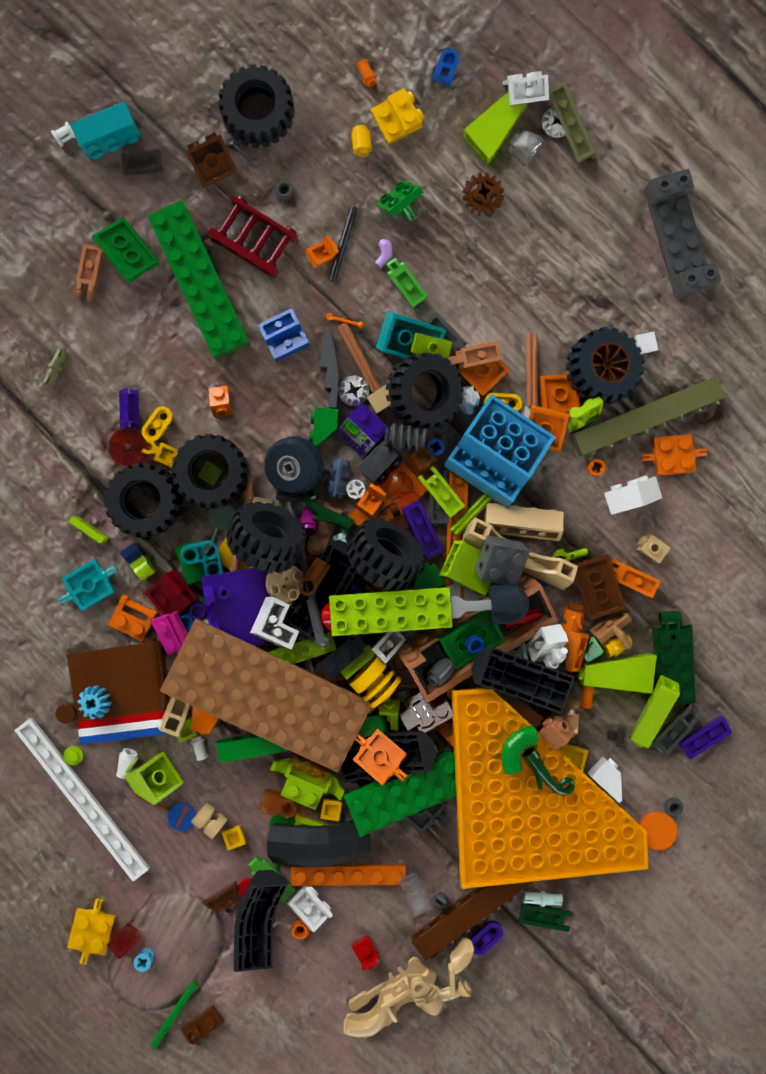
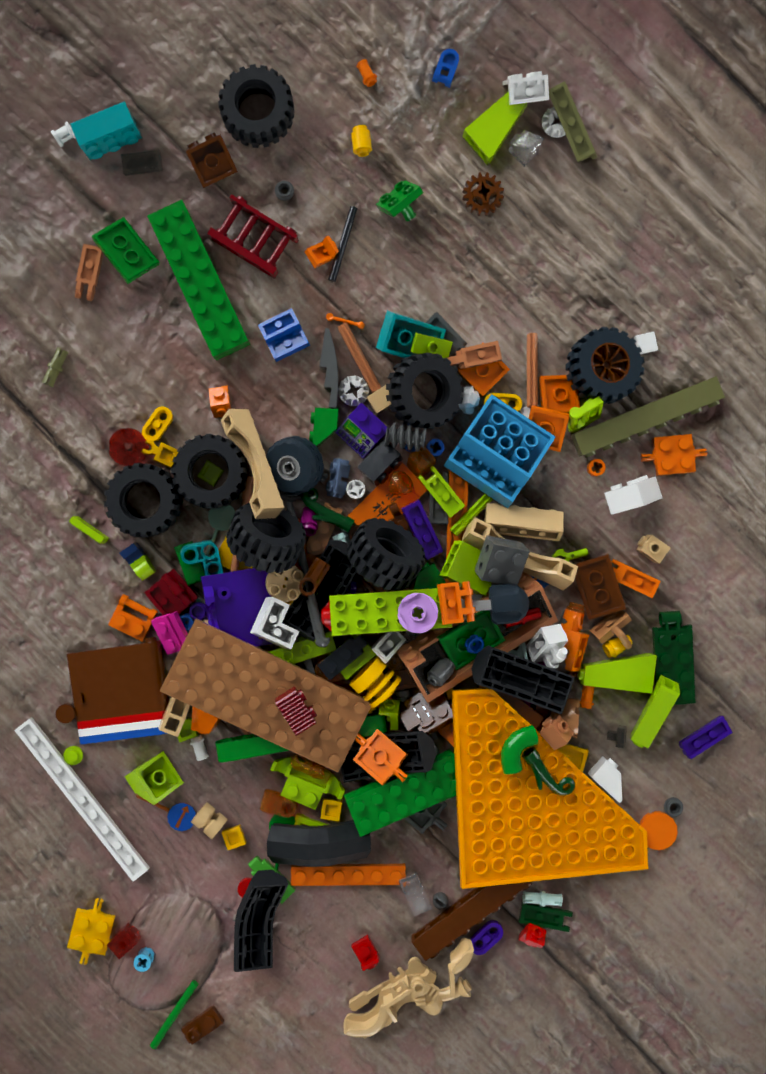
(88, 584): teal plate -> none
(88, 704): medium azure gear -> none
(126, 761): white cone -> none
(129, 408): dark purple hinge -> none
(223, 898): reddish brown plate -> none
(230, 142): dark grey hinge -> none
(241, 430): none -> tan arch
(295, 710): none -> dark red brick
(299, 934): orange plate -> none
(310, 908): white bracket -> none
(371, 500): orange bracket -> none
(386, 253): lavender arm -> none
(397, 116): yellow plate -> none
(406, 283): bright green hinge -> none
(429, 614): none -> lavender plate
(451, 604): none -> orange plate
(533, 935): none -> red bracket
(593, 650): green plate -> none
(676, 730): dark grey hinge -> none
(679, 234): dark grey plate -> none

